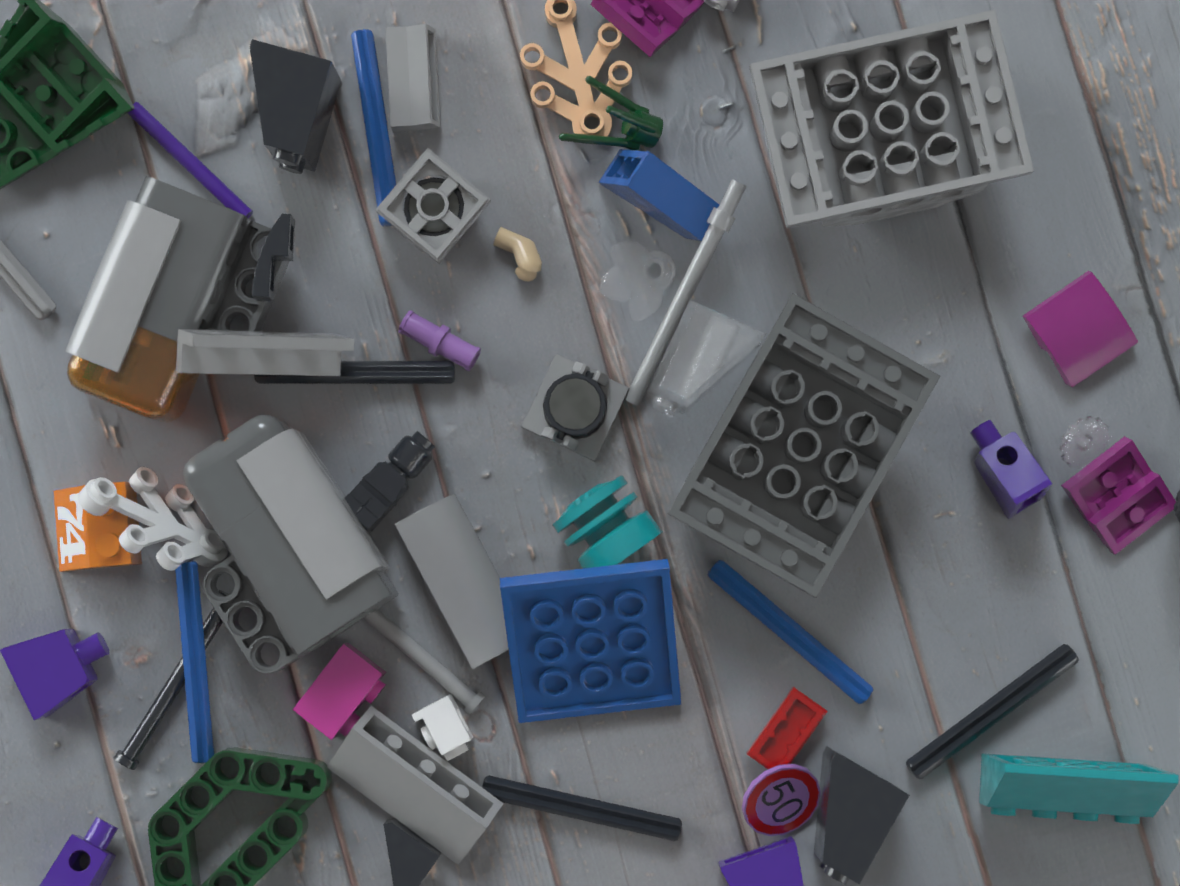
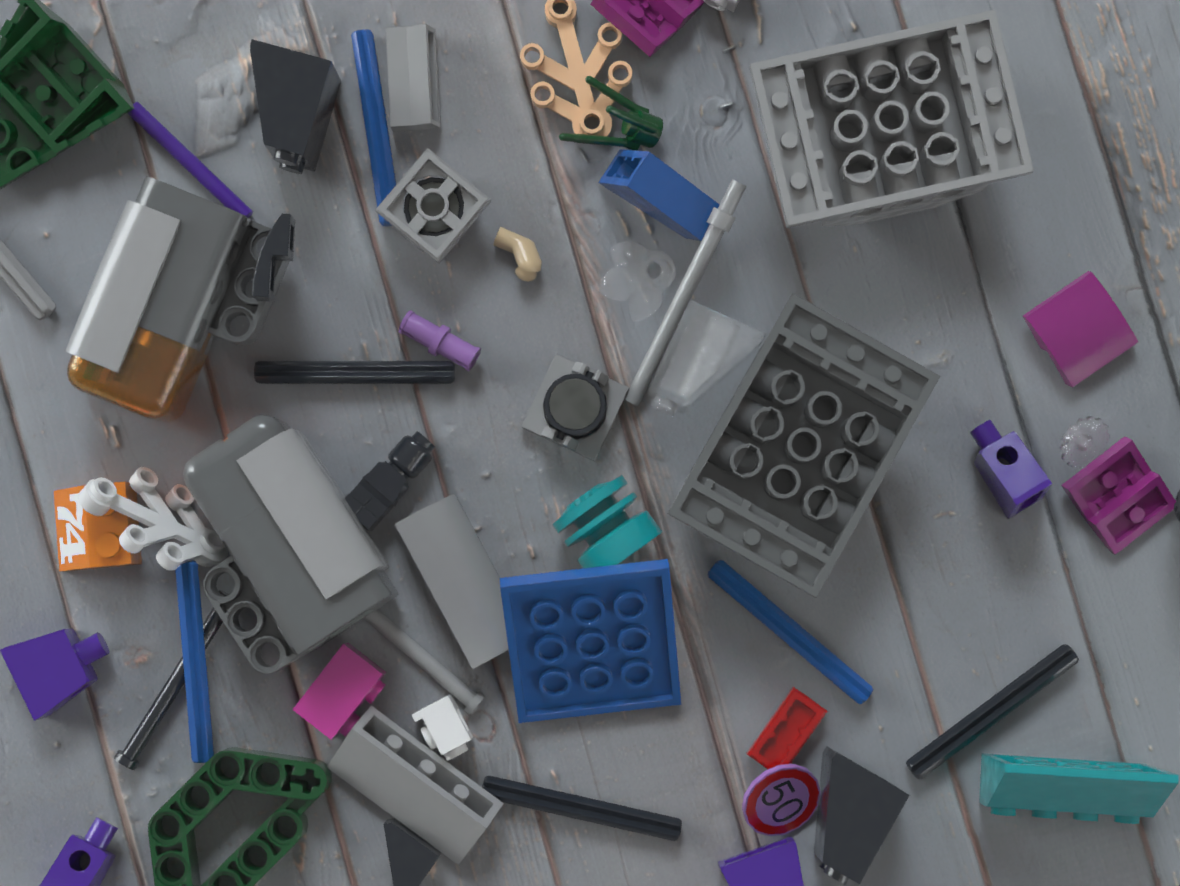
(260, 352): light grey fence -> none

